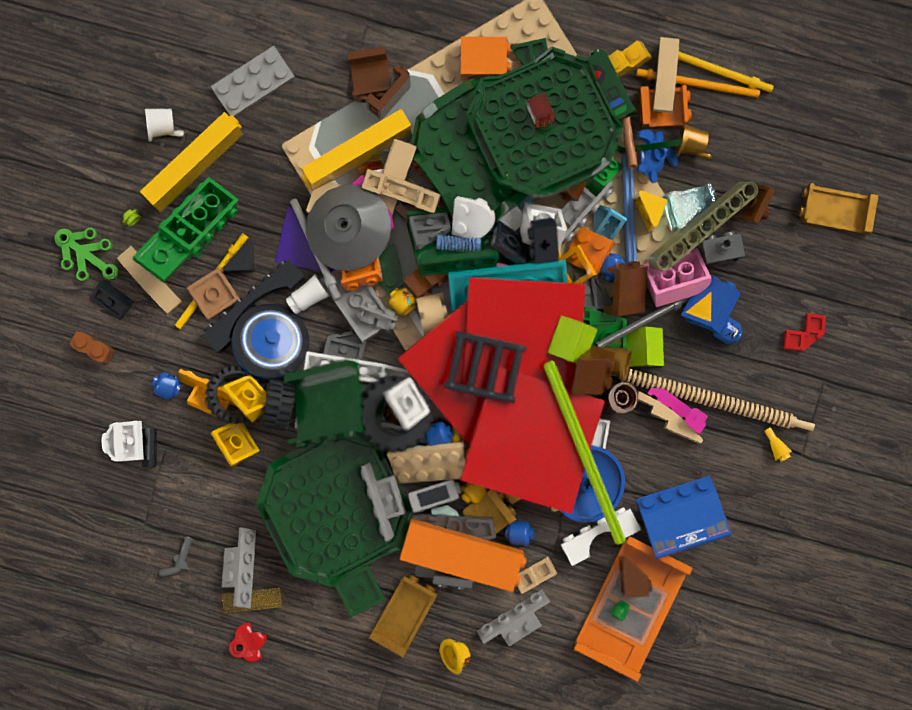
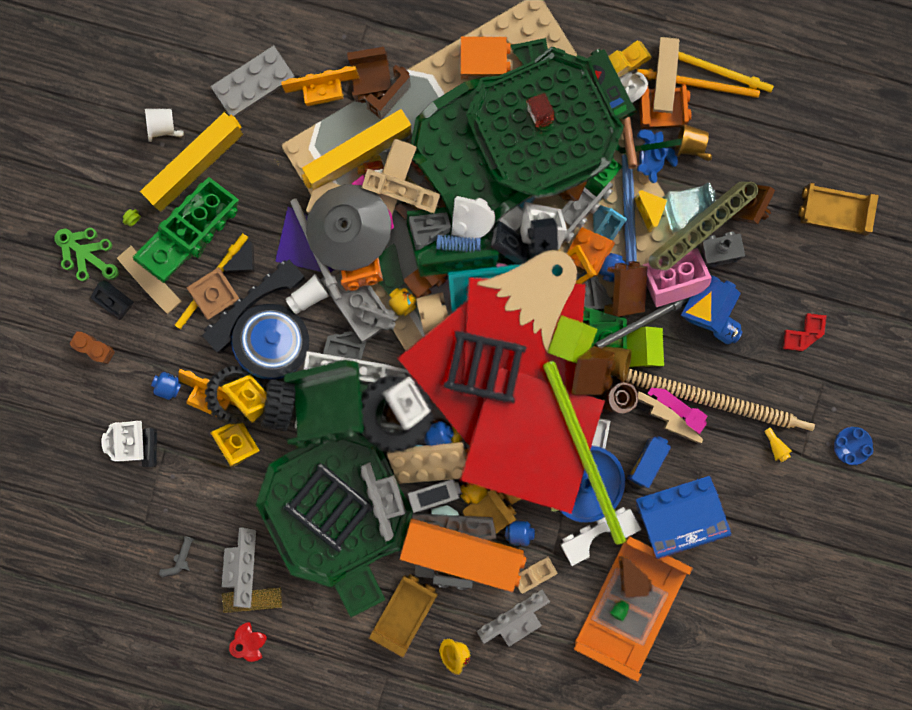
(322, 86): none -> light orange bracket
(322, 532): none -> black bar
(538, 290): none -> tan piece
(634, 85): none -> white tile
(649, 461): none -> blue brick
(853, 445): none -> blue dish

